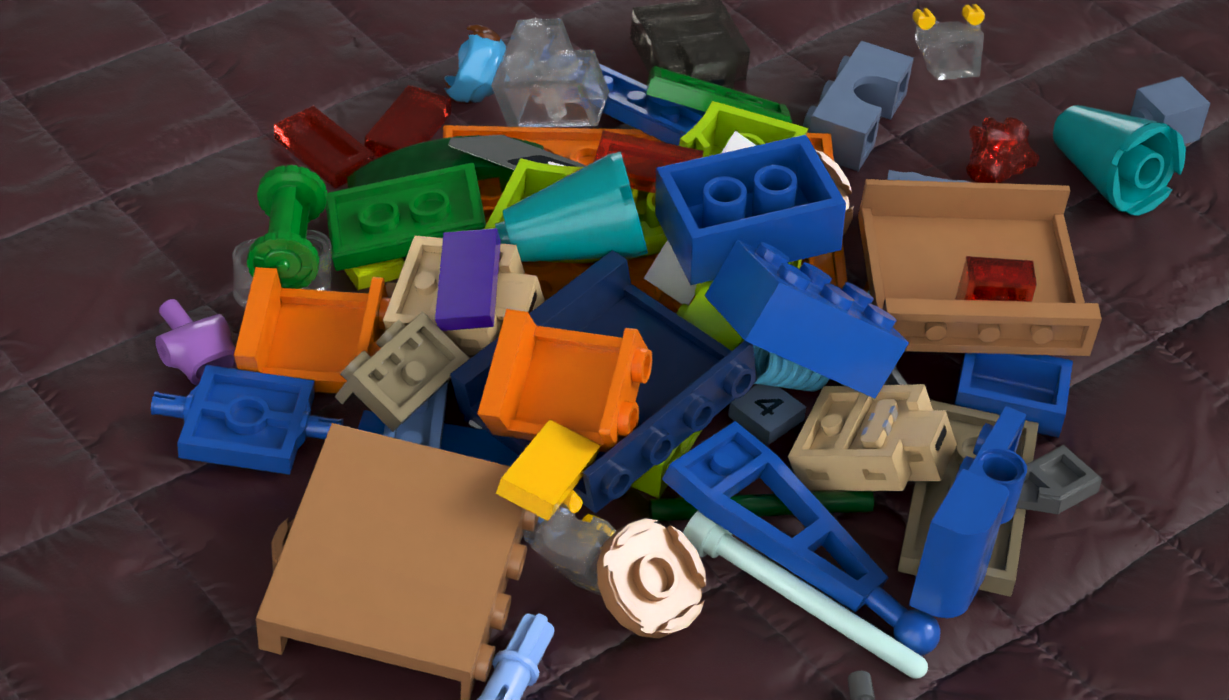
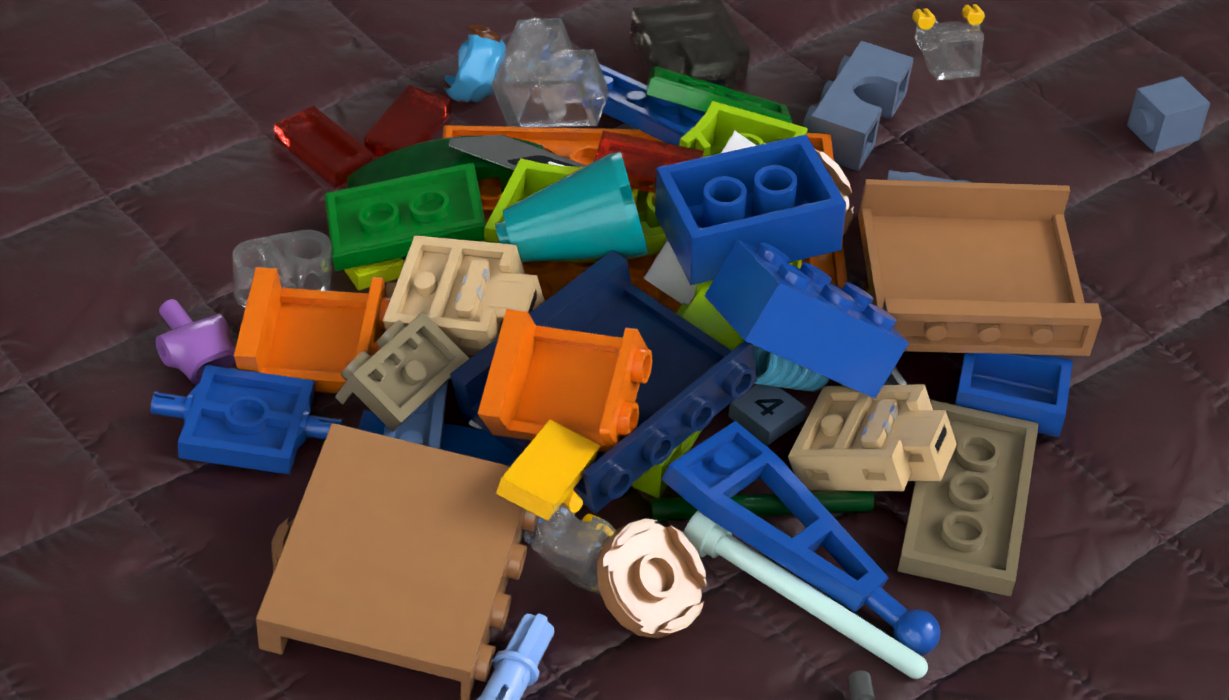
(291, 200): green hose -> none
(468, 279): dark purple tile -> none
(969, 520): blue plate -> none
(997, 280): clear red piece -> none
(999, 150): clear red rock -> none
(1057, 482): dark grey tile -> none
(1121, 155): teal cone -> none

